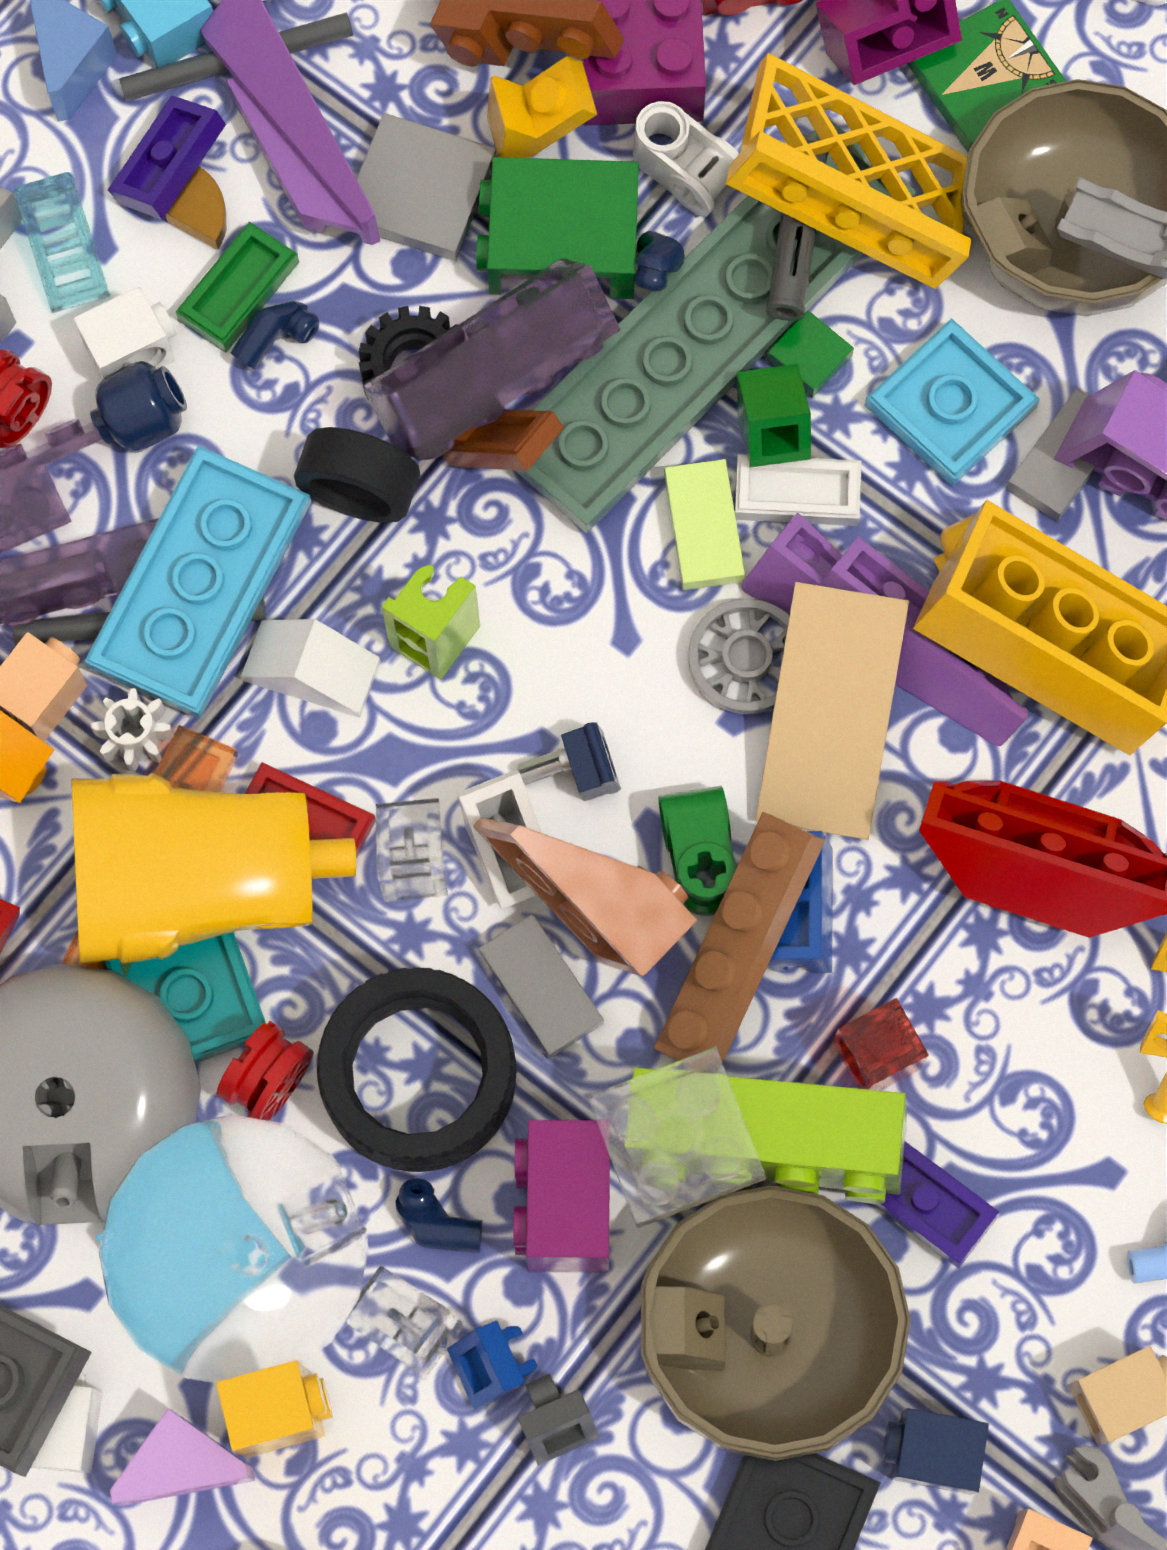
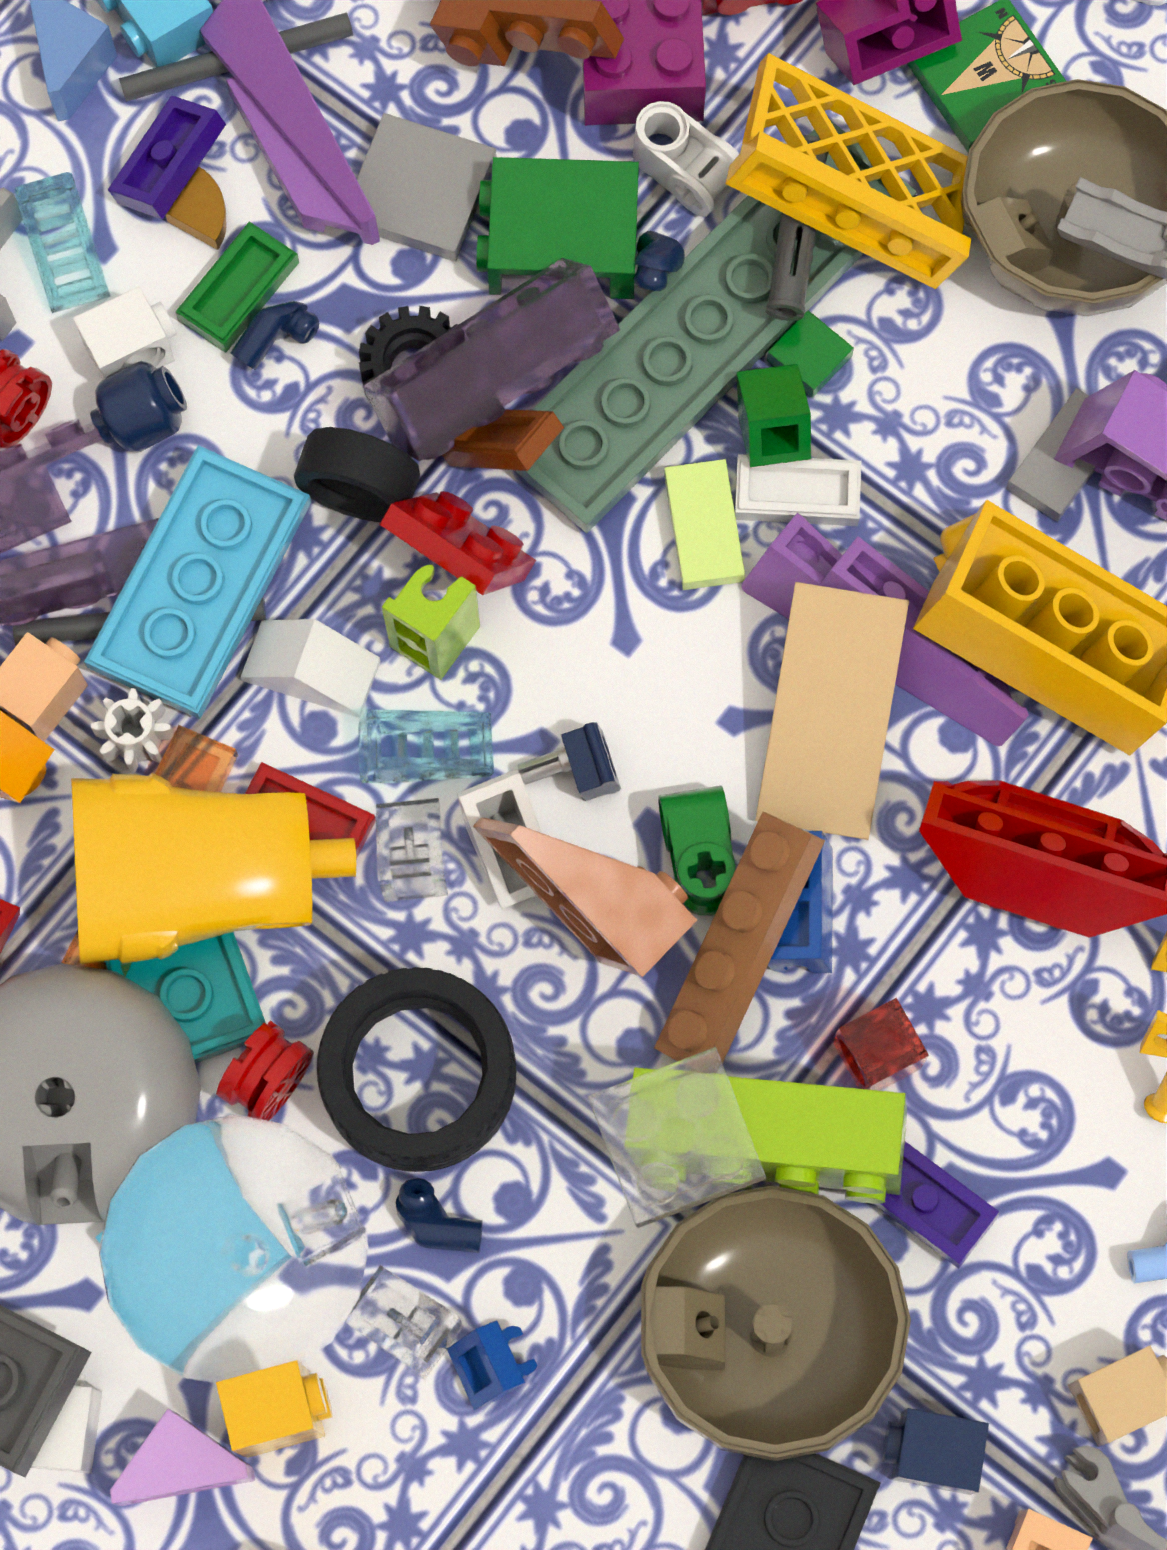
(423, 723): none -> clear light blue slope
(456, 541): none -> red plate
(539, 112): yellow slope -> none
(541, 986): light grey tile -> none
(556, 1422): dark grey tile -> none
(567, 1197): magenta brick -> none
(744, 655): light grey wheel -> none
(951, 402): medium azure tile -> none

